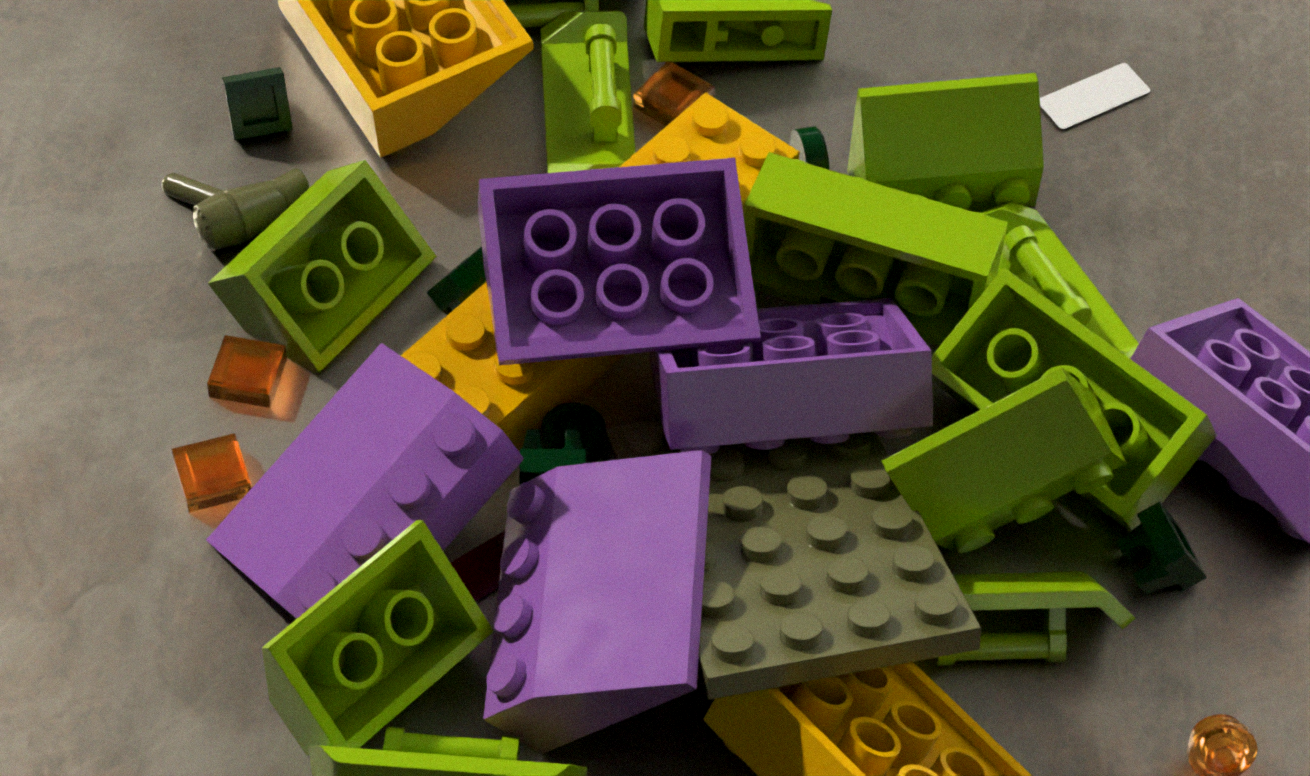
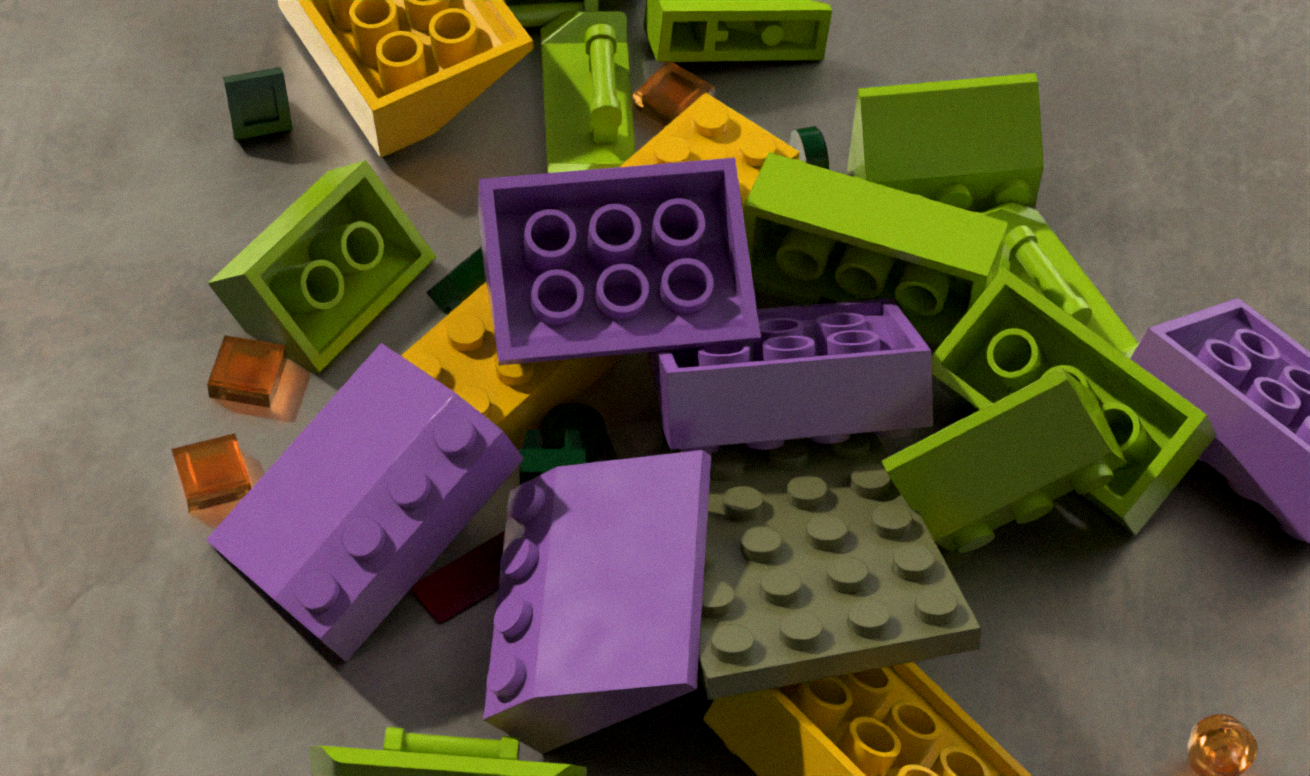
(236, 213): olive piece -> none
(372, 644): lime slope -> none
(1033, 591): lime piece -> none
(1093, 96): white sticker -> none
(1171, 552): dark green tile -> none

